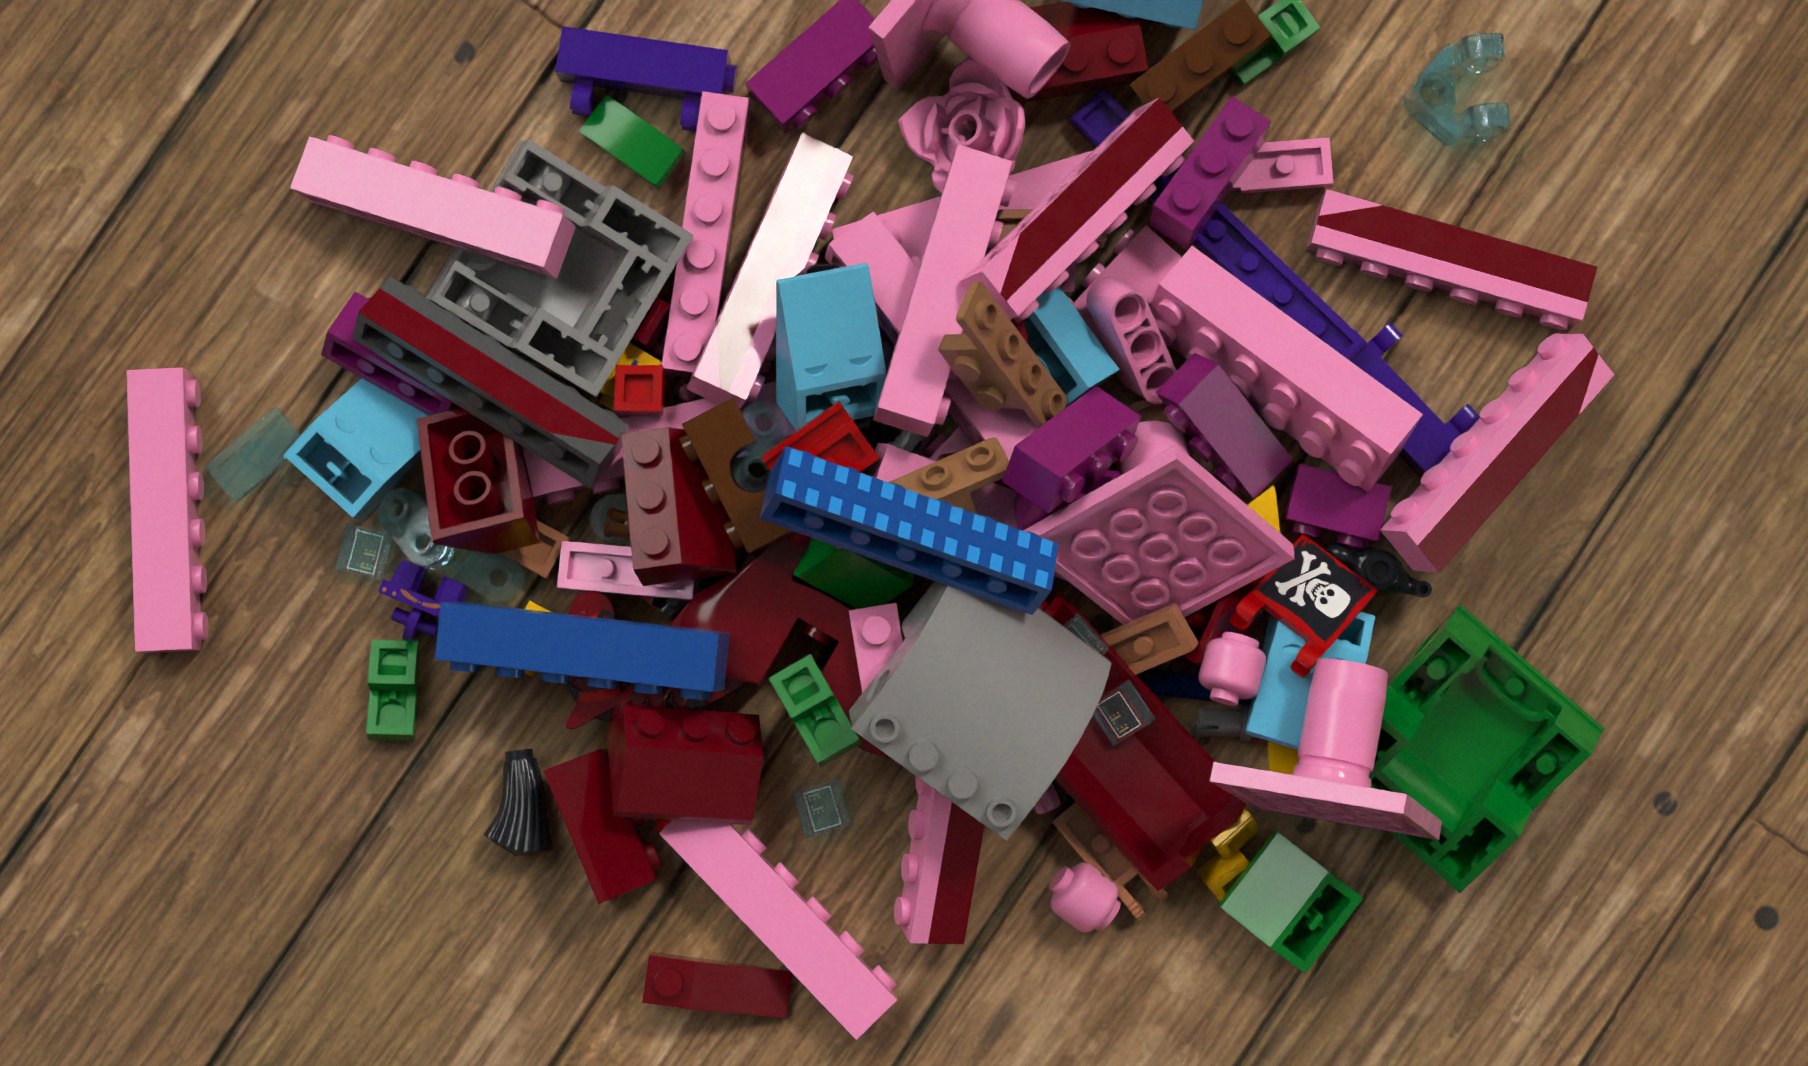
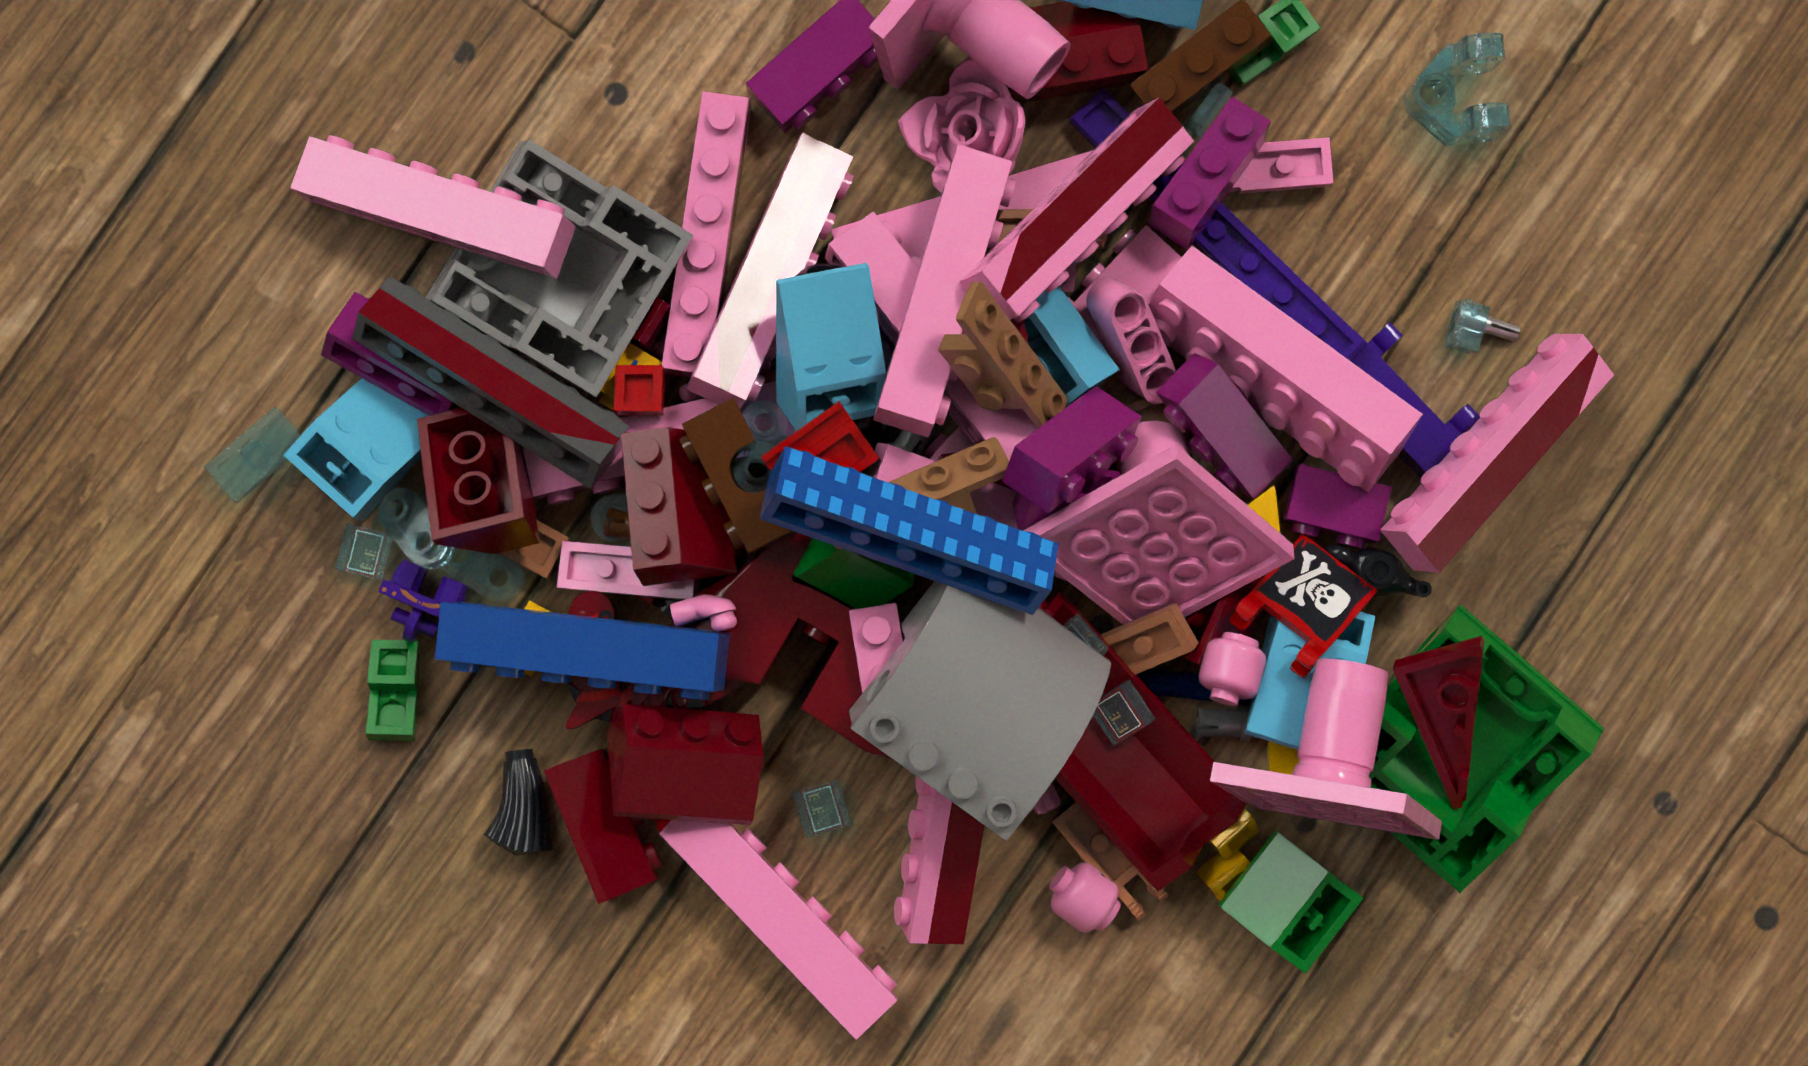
(166, 510): bright pink brick -> none
(632, 141): green slope -> none
(643, 67): dark purple brick -> none
(703, 607): none -> bright pink arm
(716, 986): dark red slope -> none
(815, 710): green slope -> none
(1209, 109): none -> clear light blue tile
(1443, 699): none -> dark red wing
(1451, 259): brick -> none
(1470, 322): none -> clear light blue piece

